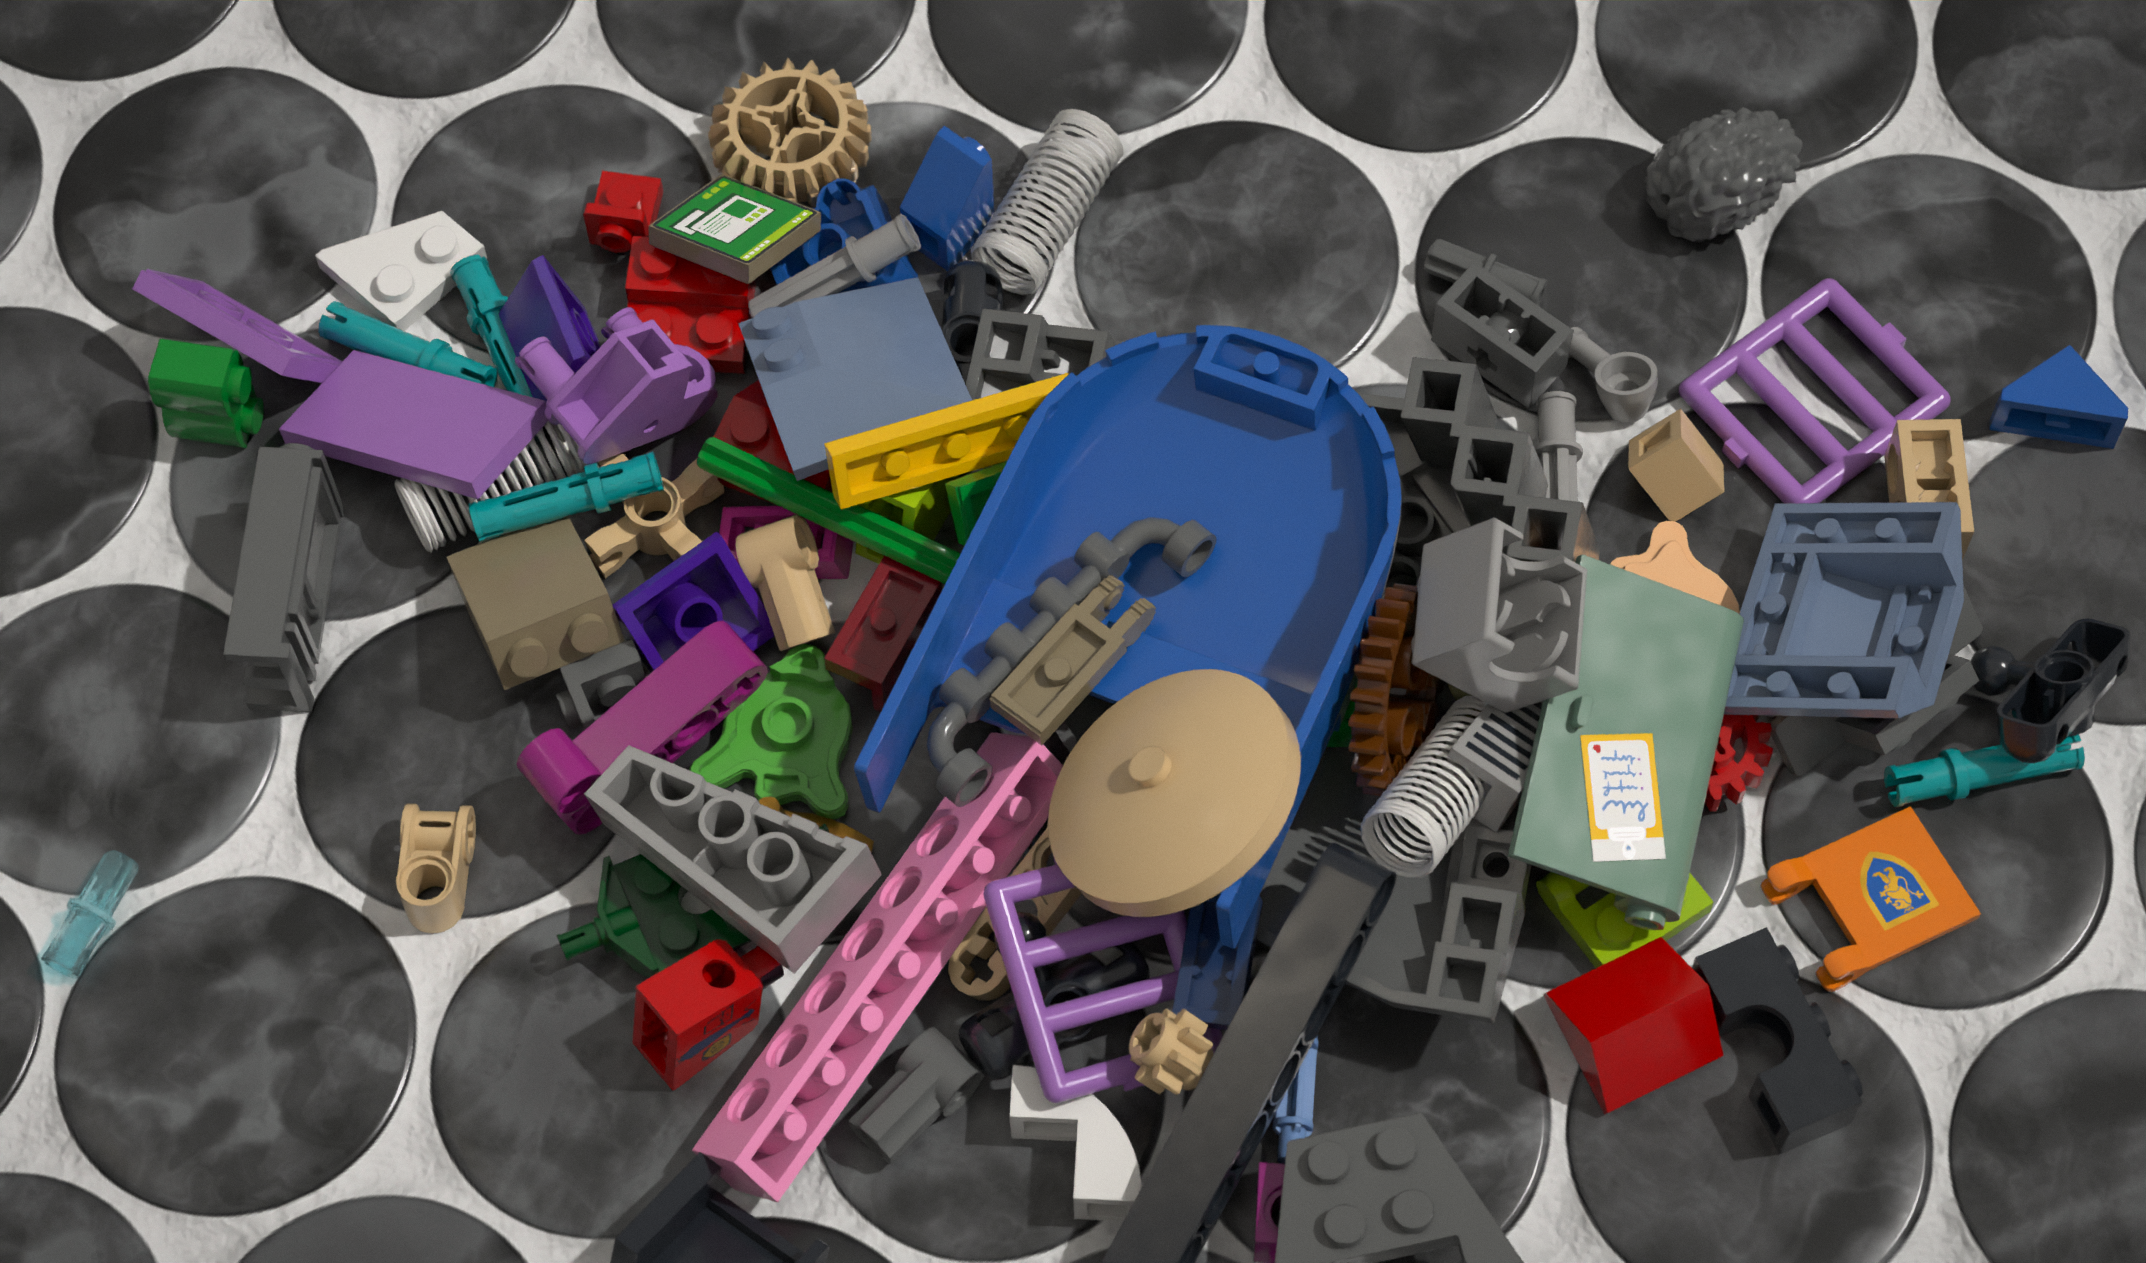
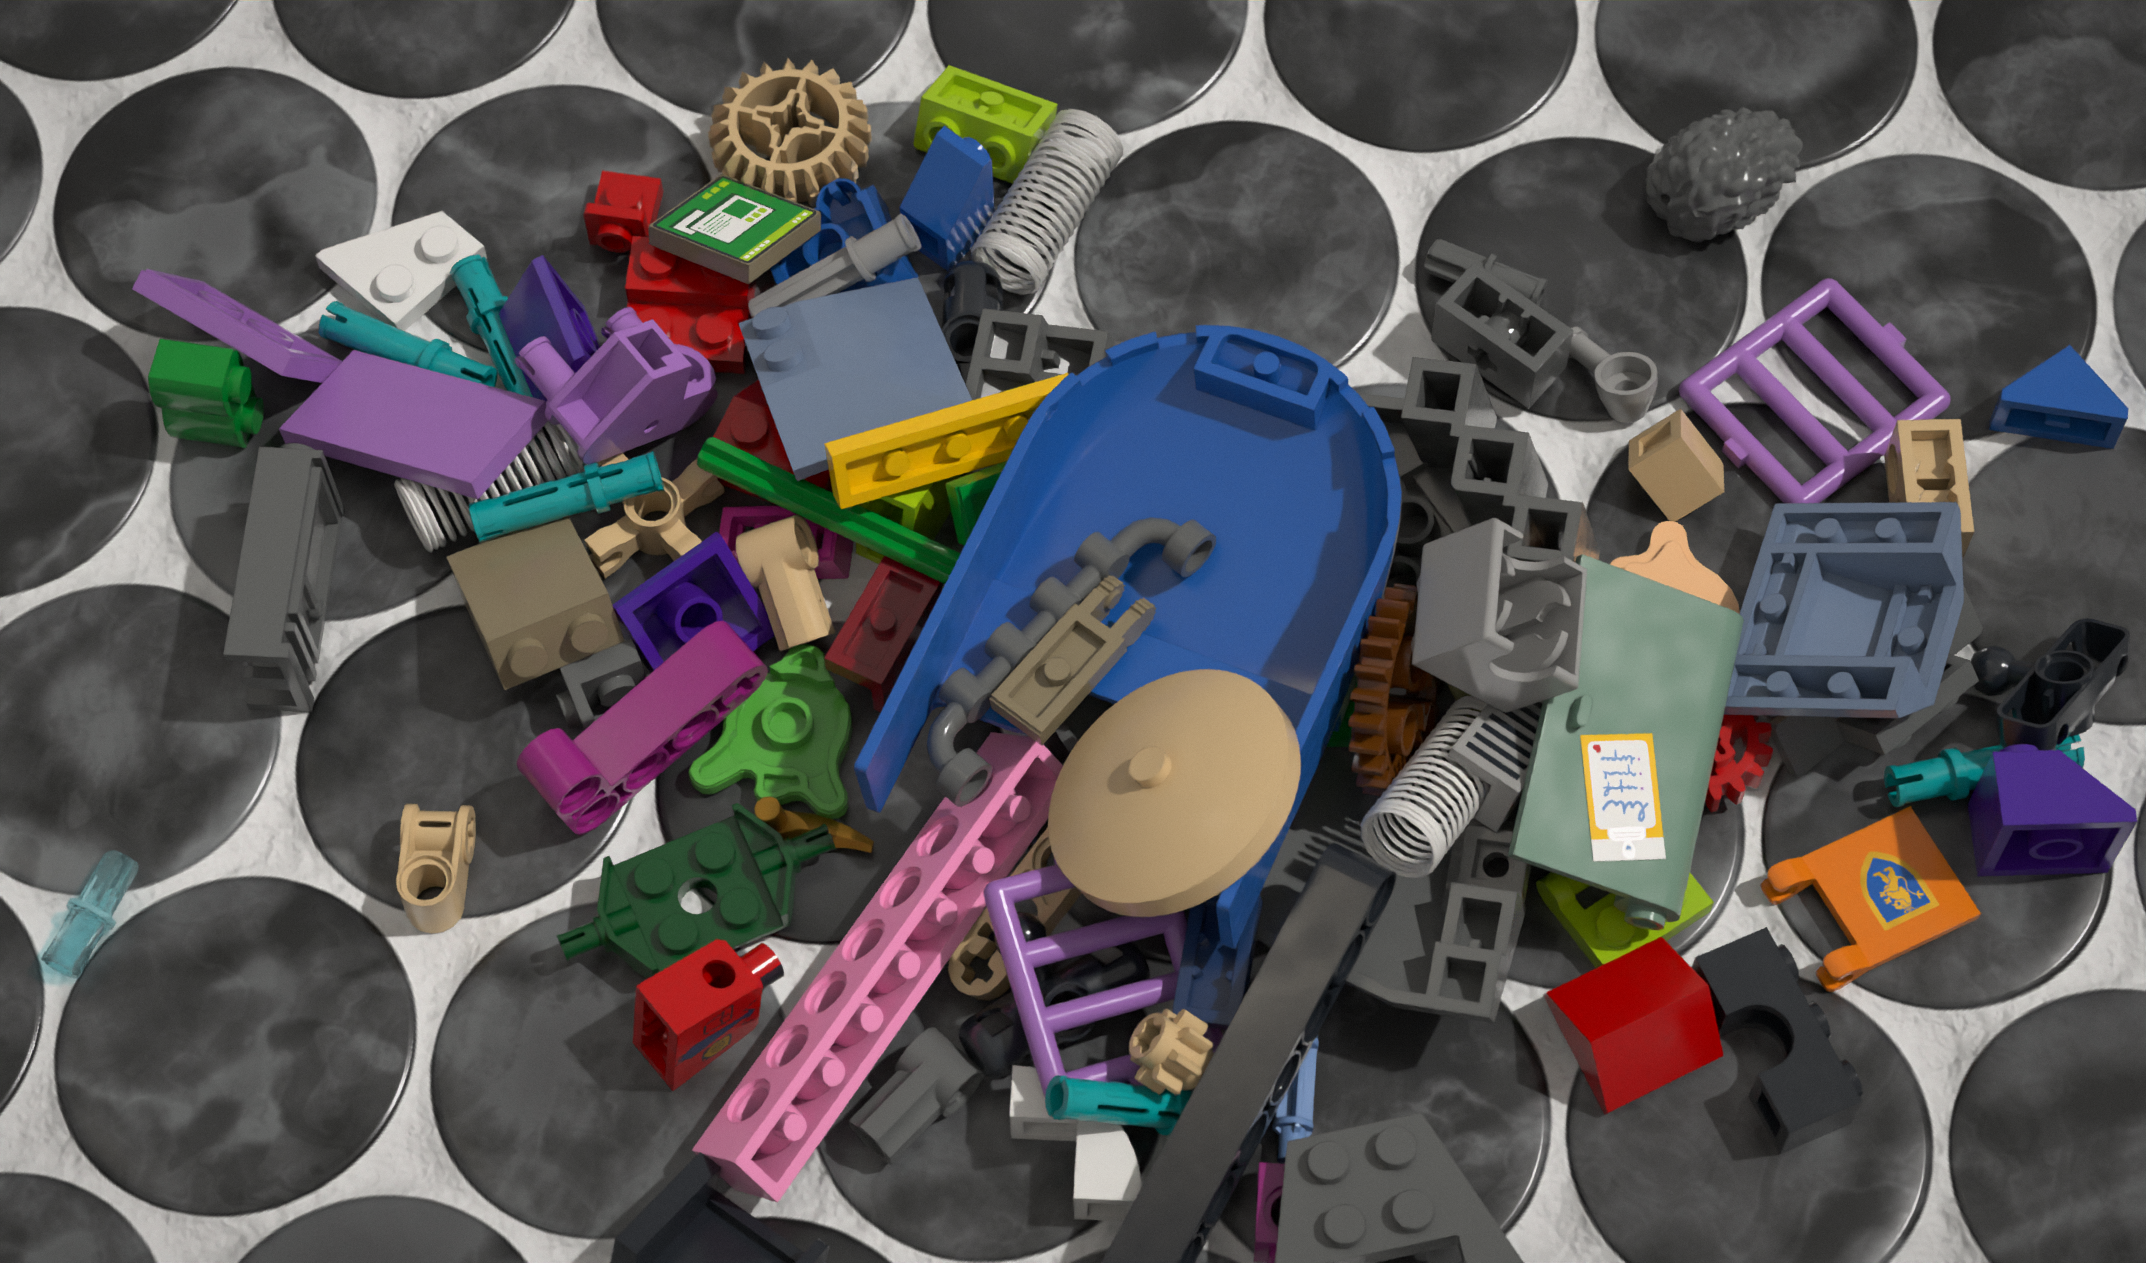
(748, 863): light grey wedge -> none
(993, 114): none -> lime bracket
(1114, 1103): none -> teal pin
(1557, 444): light grey axle -> none
(2044, 816): none -> dark purple slope

